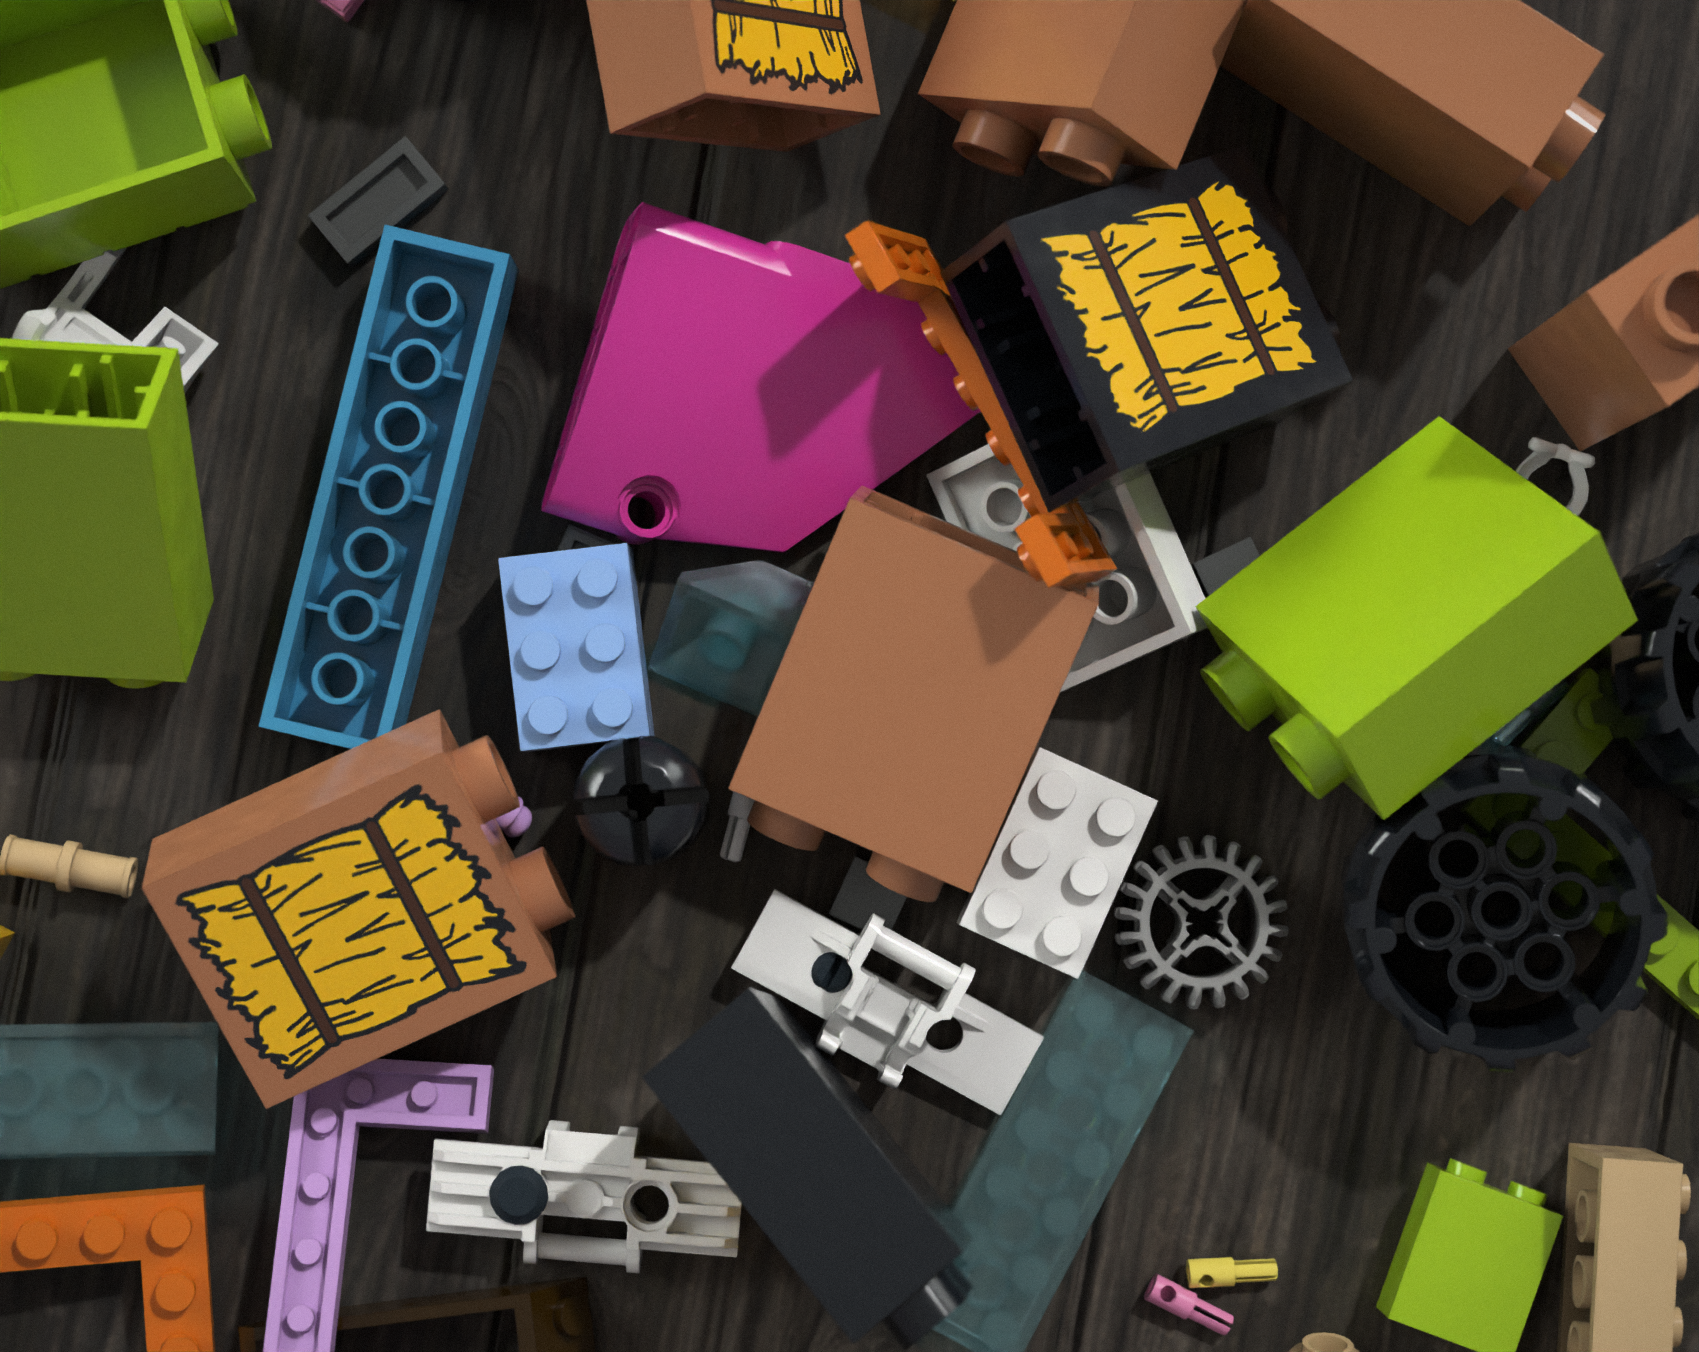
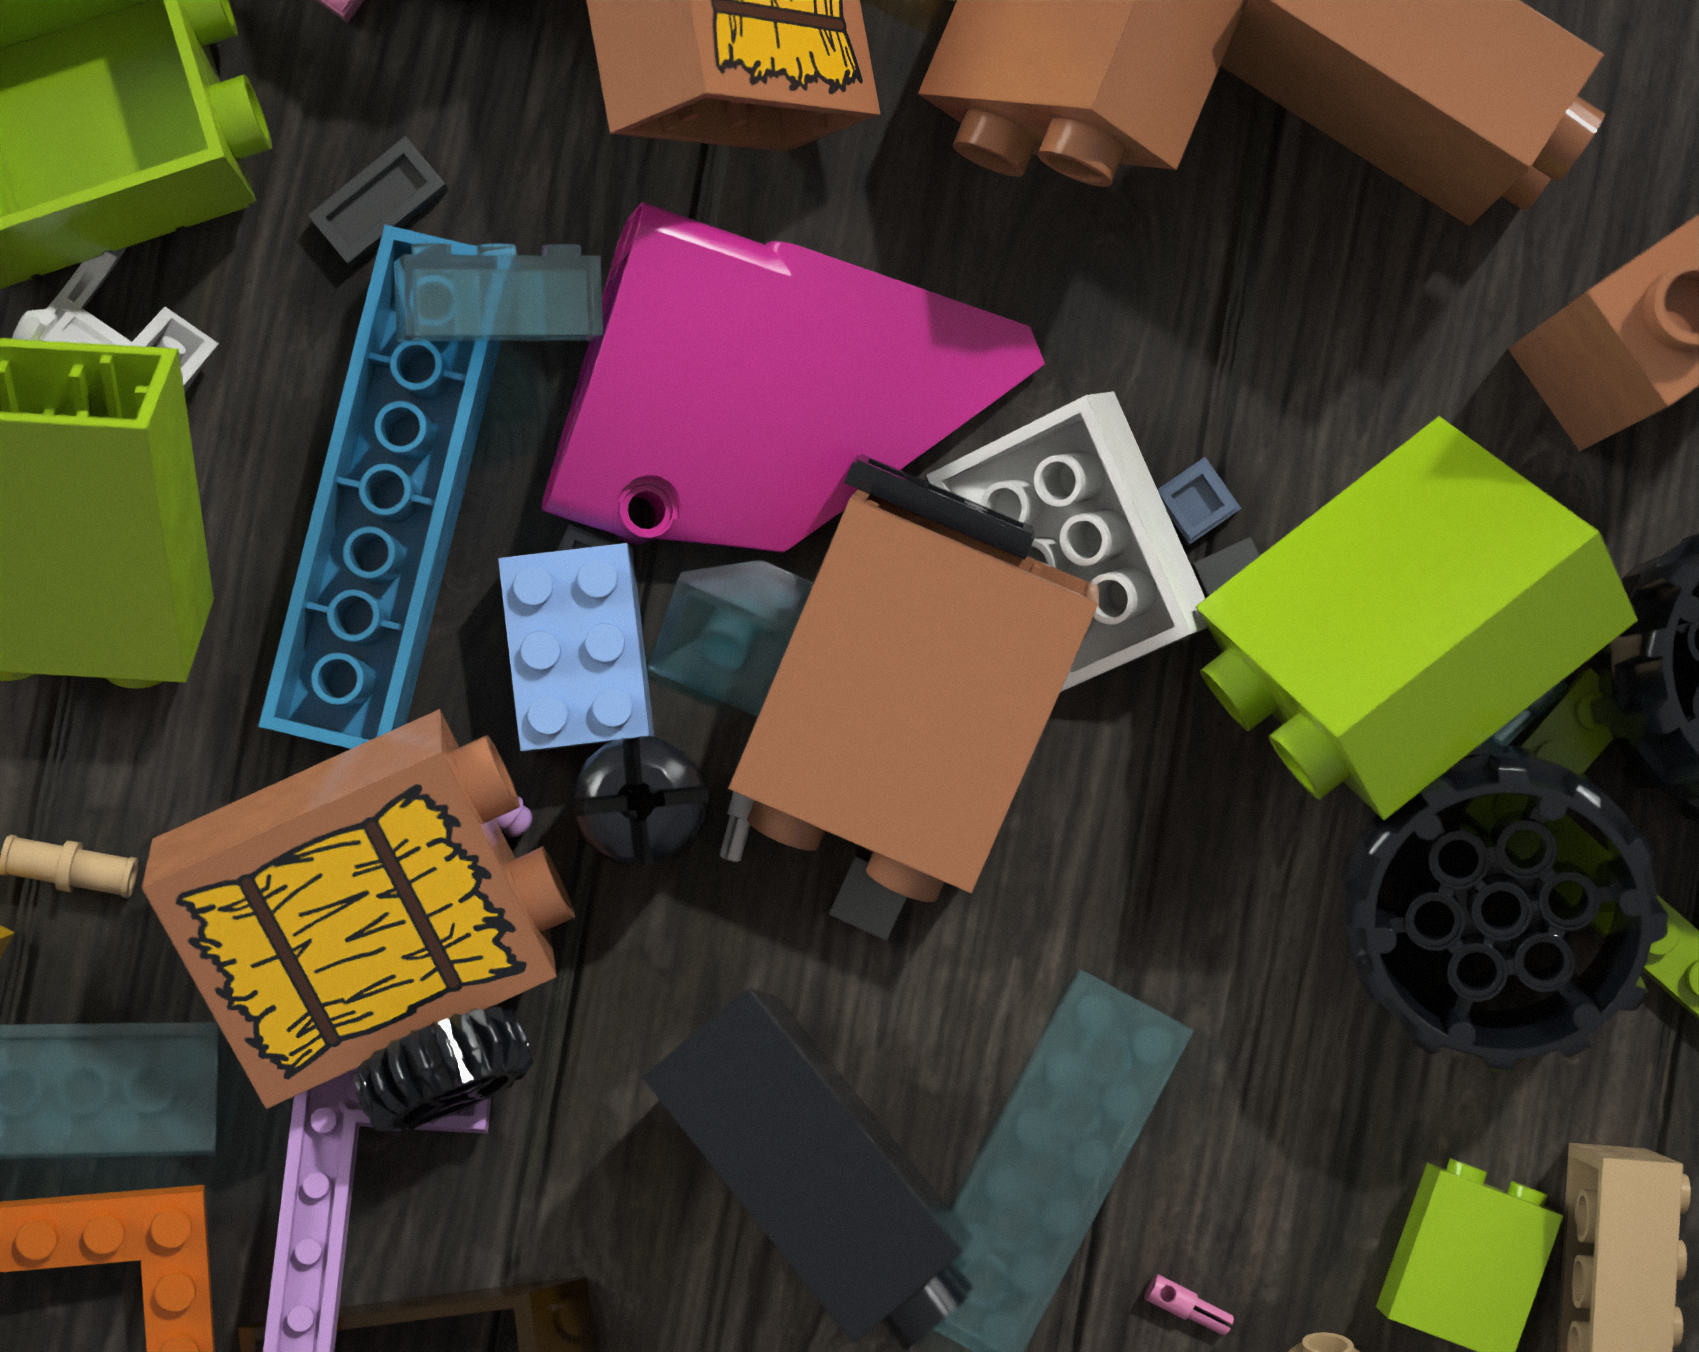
(442, 1069): none -> black gear
(498, 294): none -> clear light blue brick
(580, 1175): white piece -> none
(877, 1020): white piece -> none
(897, 264): orange plate -> none
(940, 505): none -> black tile
(1057, 862): white brick -> none
(1145, 324): brick -> none
(1197, 501): none -> sand blue tile
(1222, 899): light grey gear -> none
(1227, 1272): light yellow pin -> none
(1576, 461): white piece -> none

